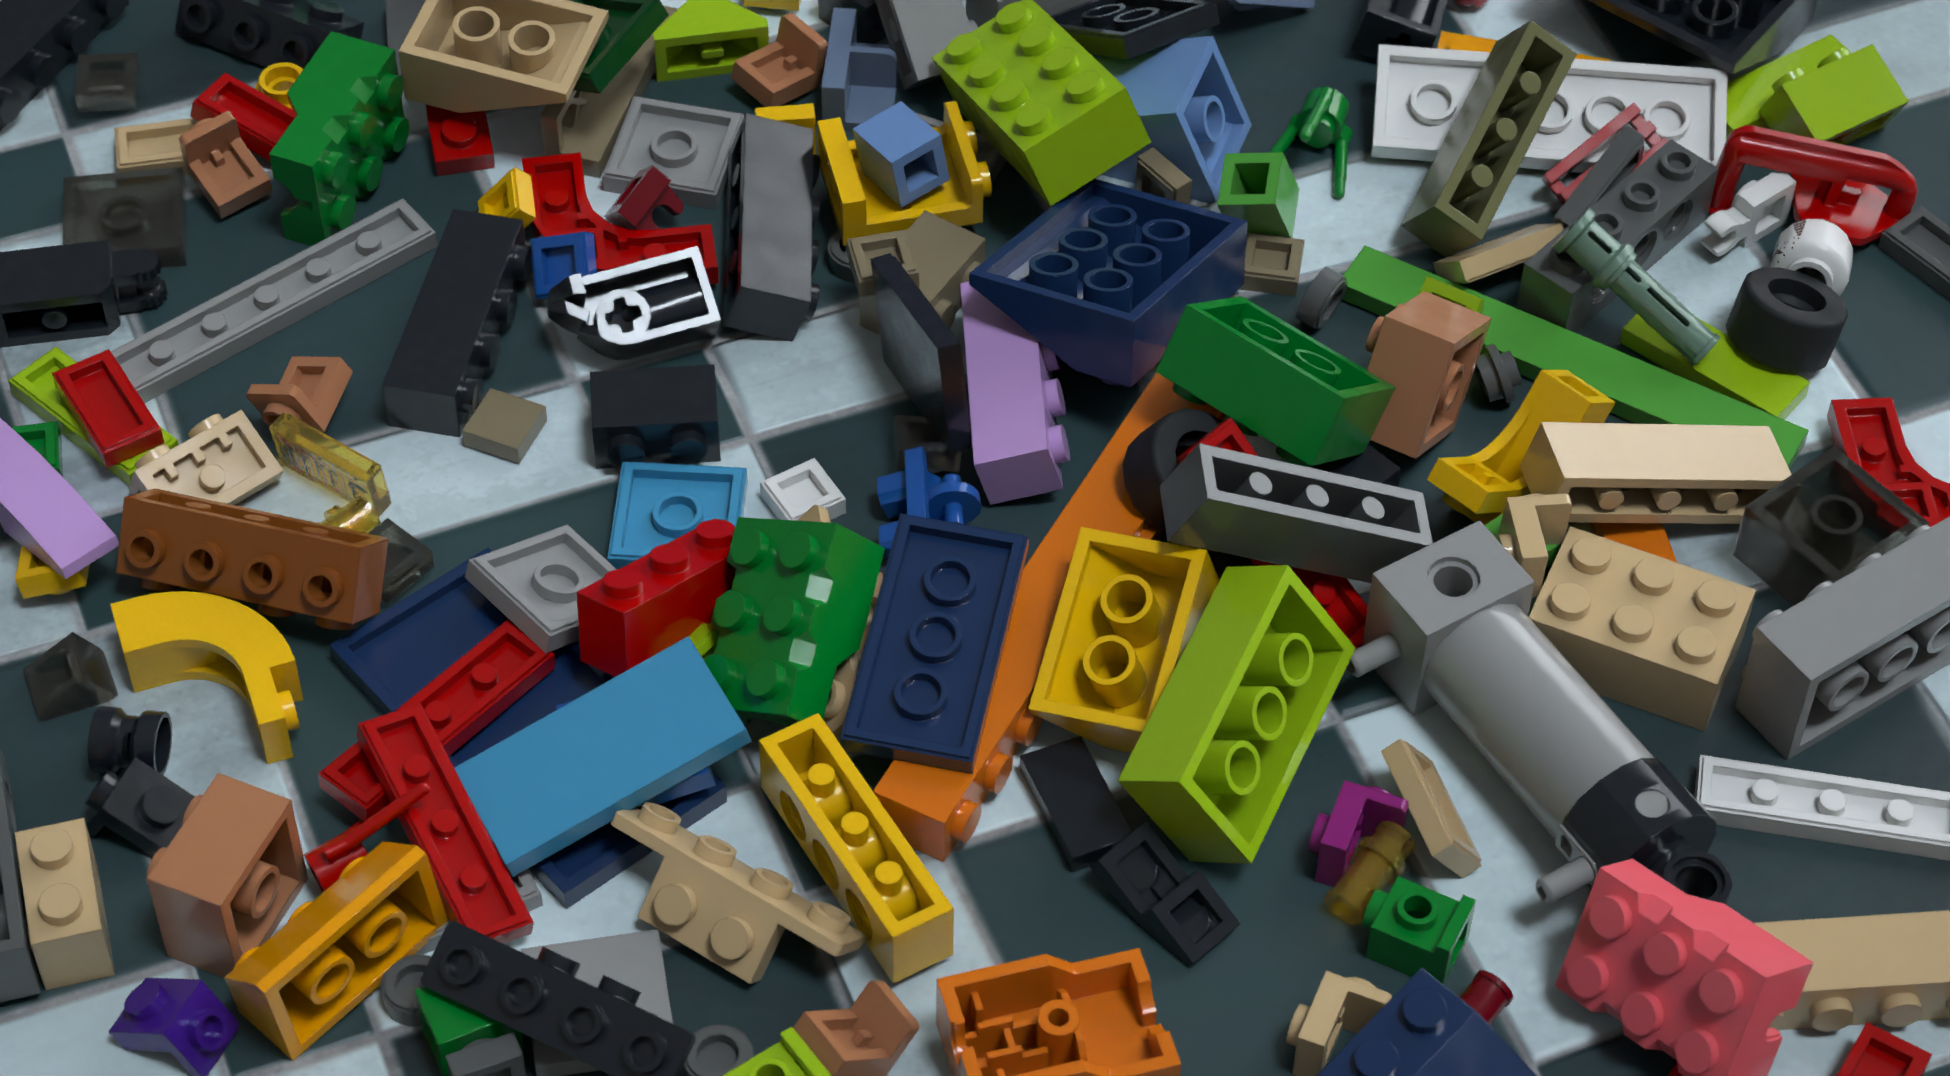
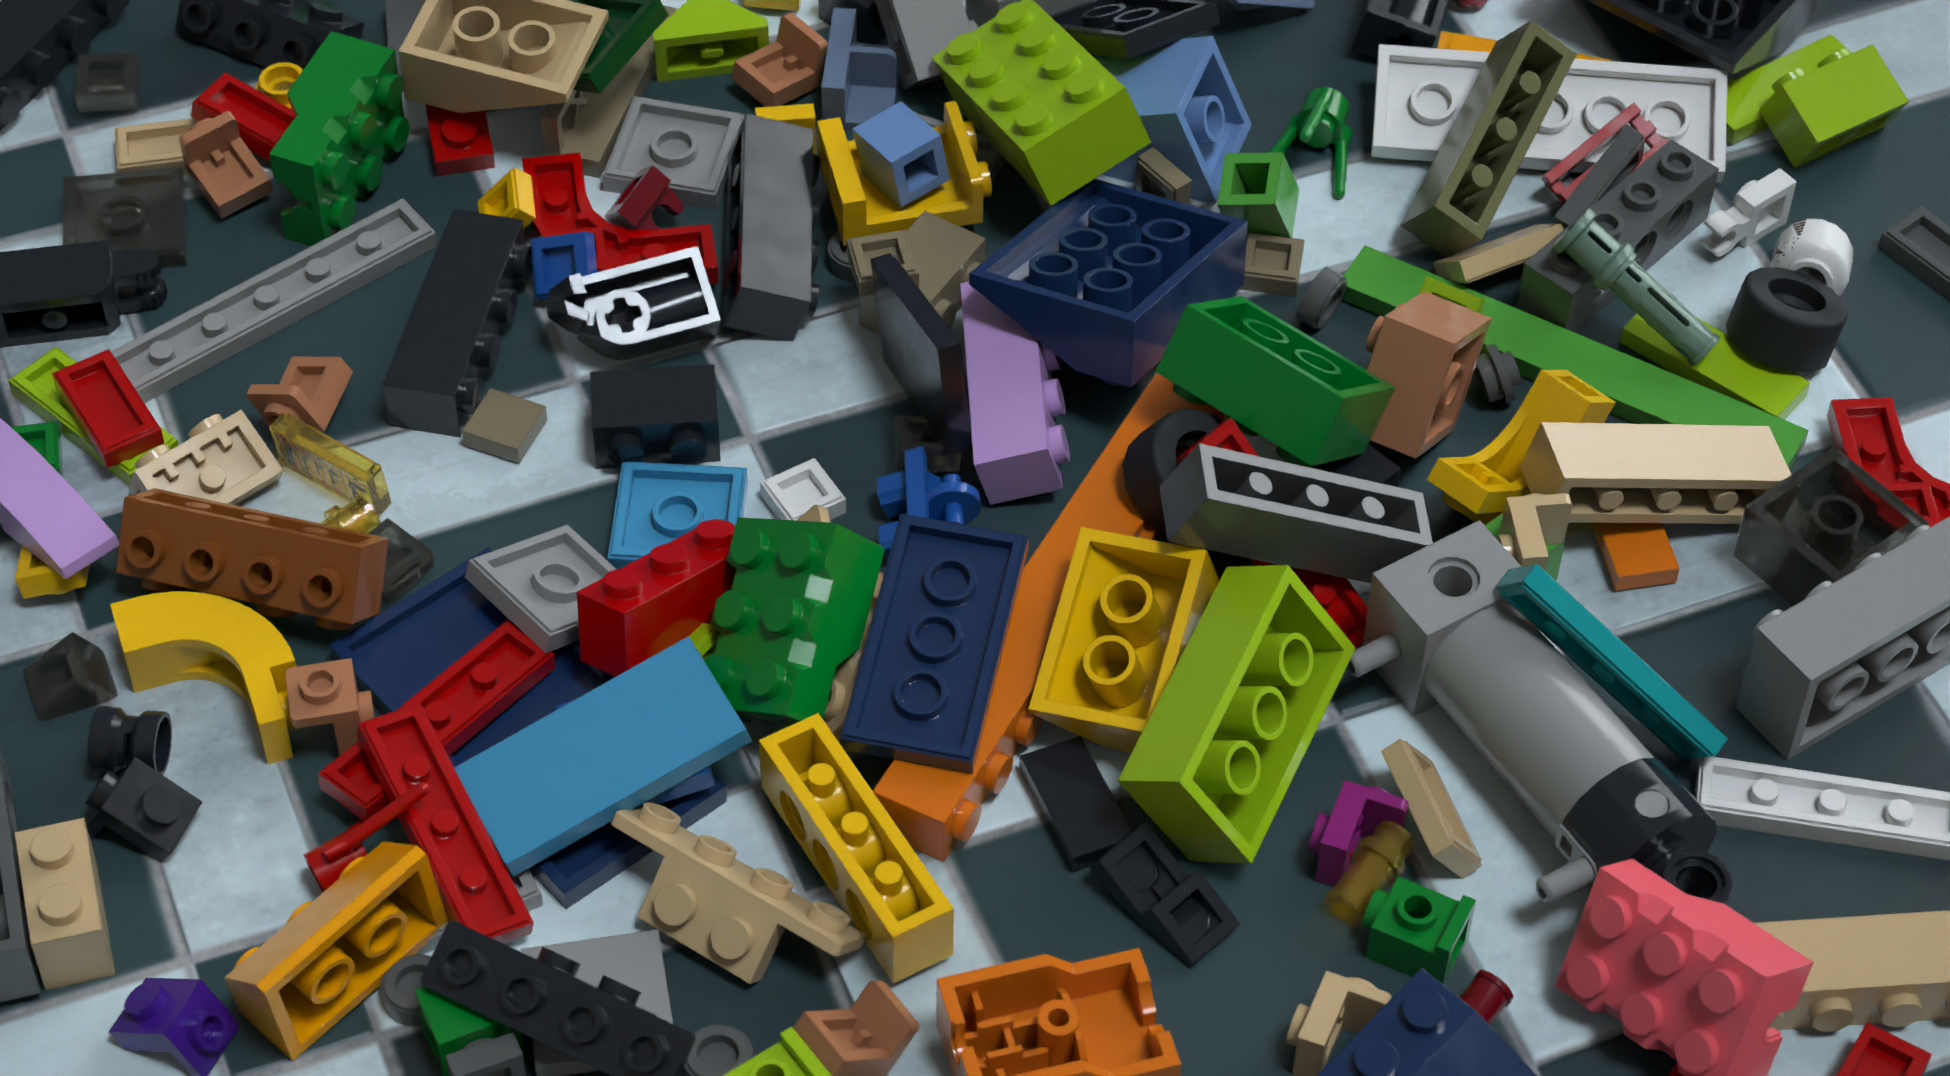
(226, 875): nougat brick -> none
(328, 695): none -> nougat bracket
(1610, 662): none -> teal tile
(1643, 626): tan brick -> none
(1831, 179): red piece -> none

